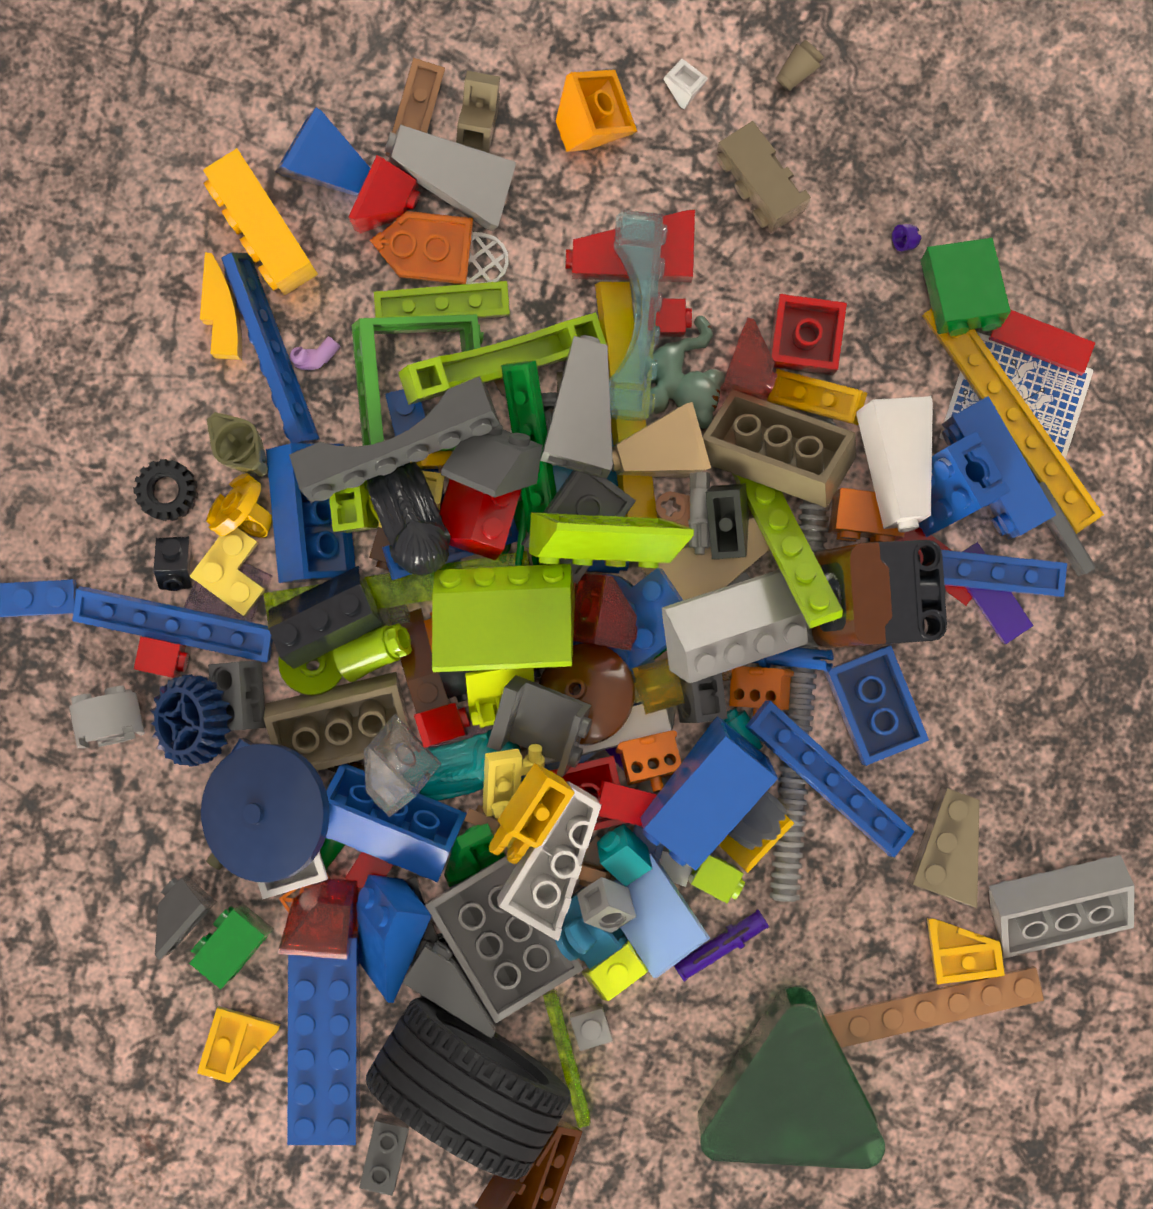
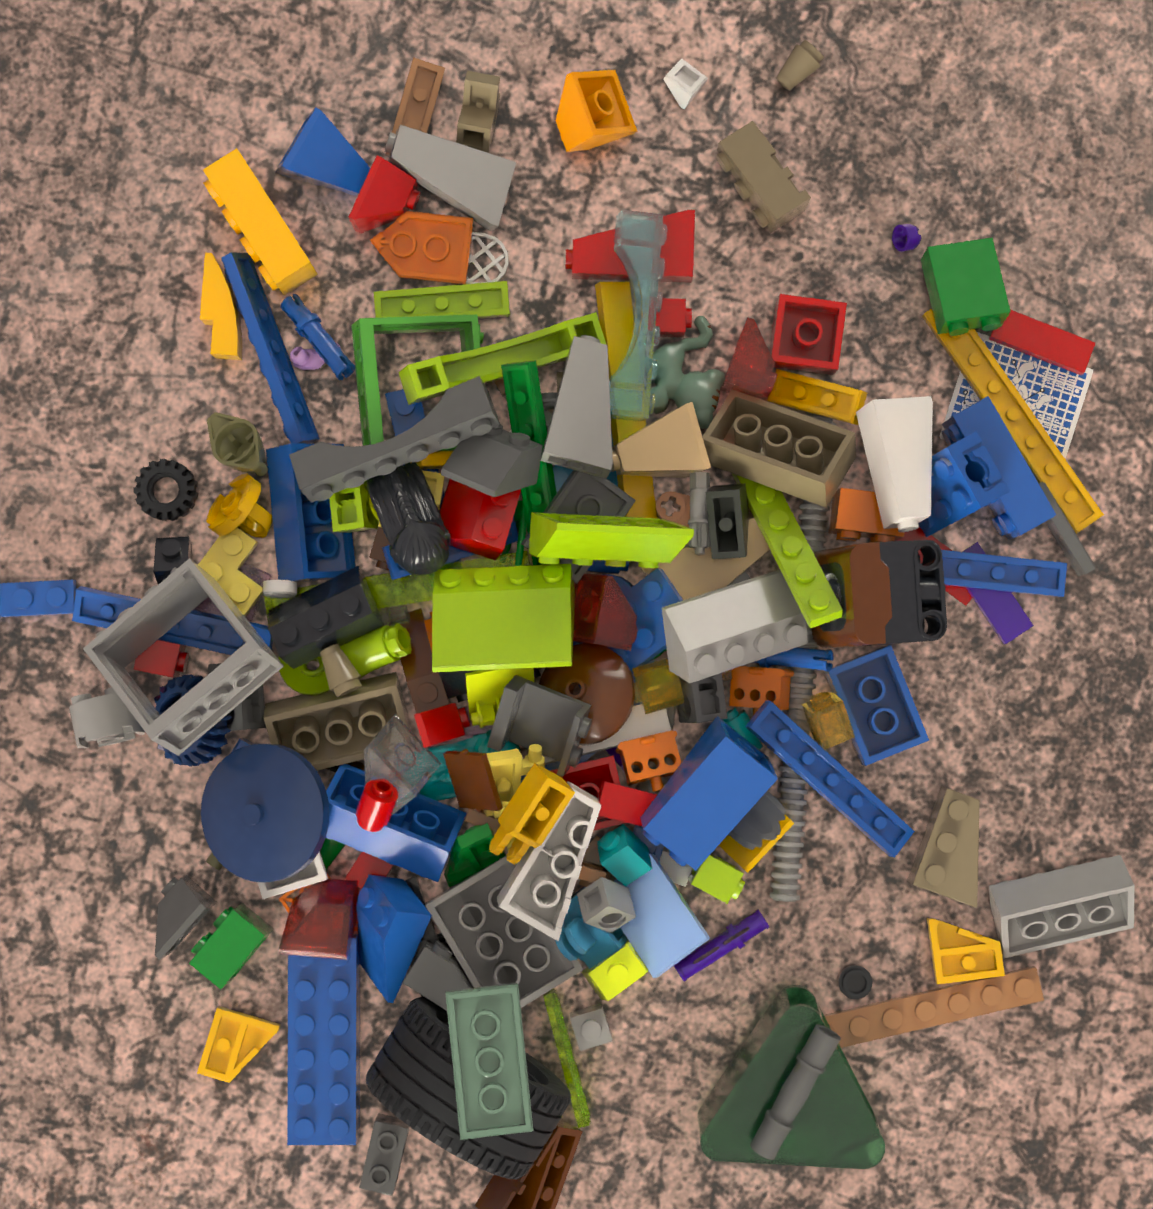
(216, 693): none -> light grey window
(279, 588): none -> white tile
(309, 326): none -> blue pin
(340, 672): none -> dark tan cone
(376, 805): none -> red brick
(472, 780): none -> reddish brown piece
(489, 1061): none -> sand green tile
(795, 1092): none -> dark grey piece
(828, 719): none -> clear yellow brick
(855, 982): none -> black plate

